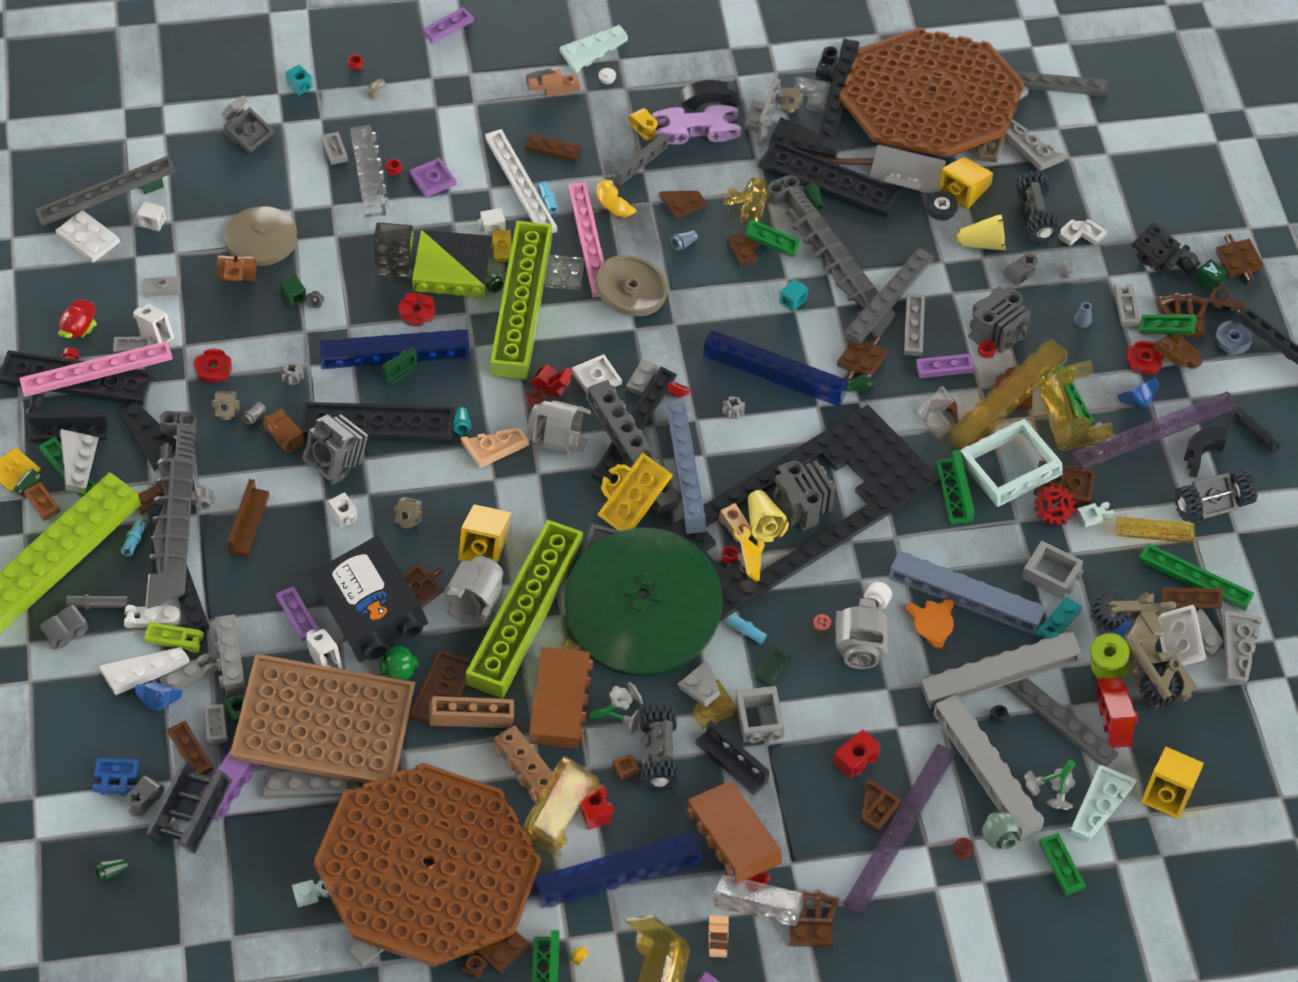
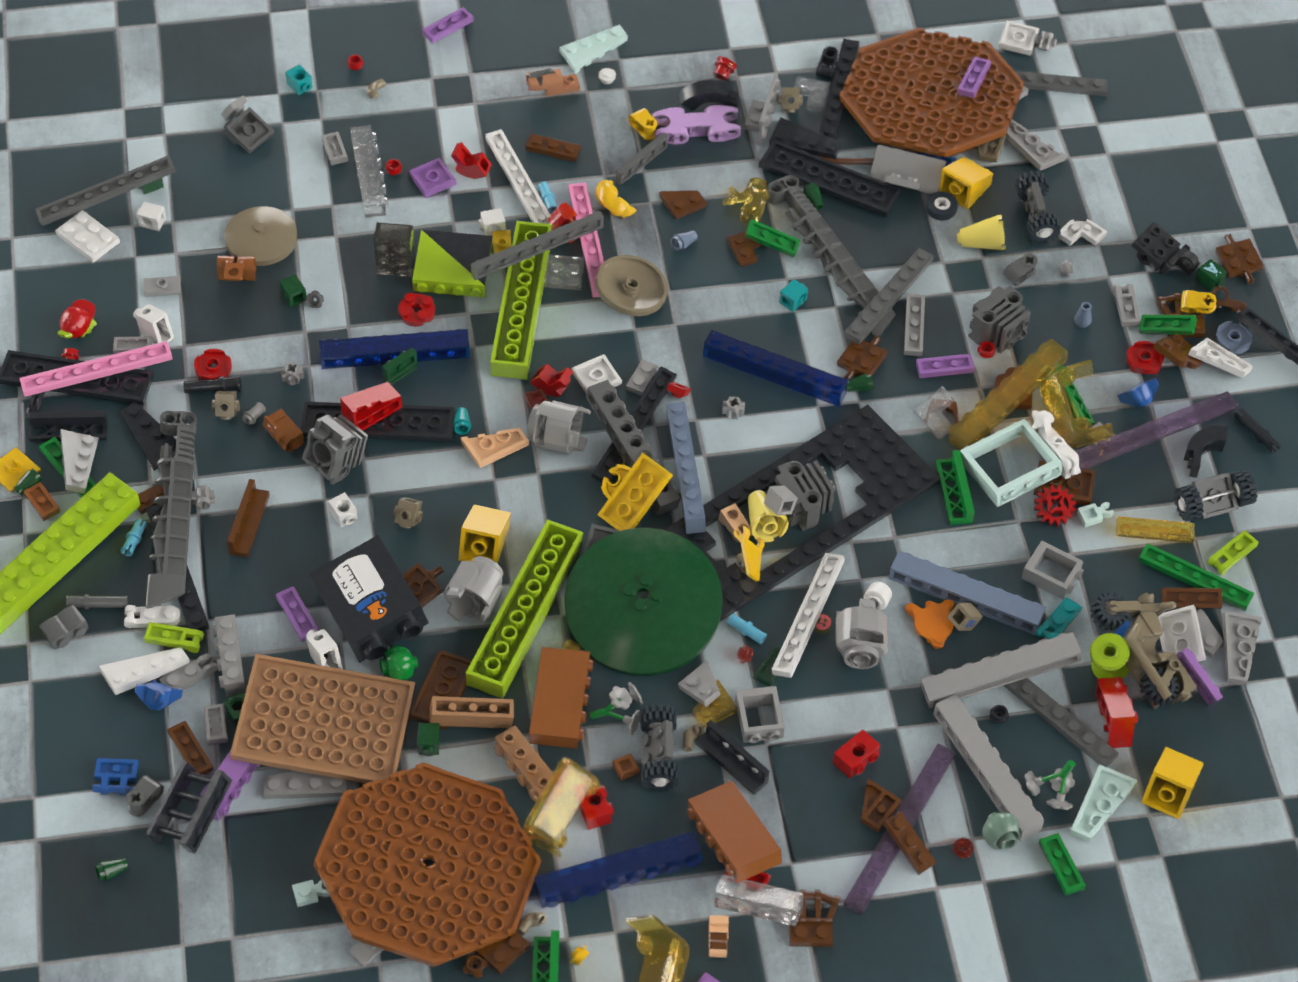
(220, 384): none -> black pin
(370, 405): none -> red wedge
(429, 739): none -> dark green brick
(470, 165): none -> red brick
(493, 282): dark green cone -> none
(531, 920): none -> dark tan arm
(536, 245): none -> dark grey plate
(562, 216): none -> red brick
(690, 735): none -> dark tan arm
(724, 68): none -> red piece
(729, 551): red plate -> none
(745, 654): none -> clear red plate
(780, 500): none -> light grey brick
(808, 615): none -> white plate
(909, 843): none -> reddish brown plate
(965, 616): none -> dark tan brick
(973, 77): none -> medium lavender plate
(1018, 38): none -> white plate
(1046, 41): none -> light grey gear
(1056, 443): none -> white animal
(1196, 302): none -> yellow piece
(1207, 689): none -> medium lavender plate
(1220, 357): none -> white wing
(1233, 552): none -> lime plate

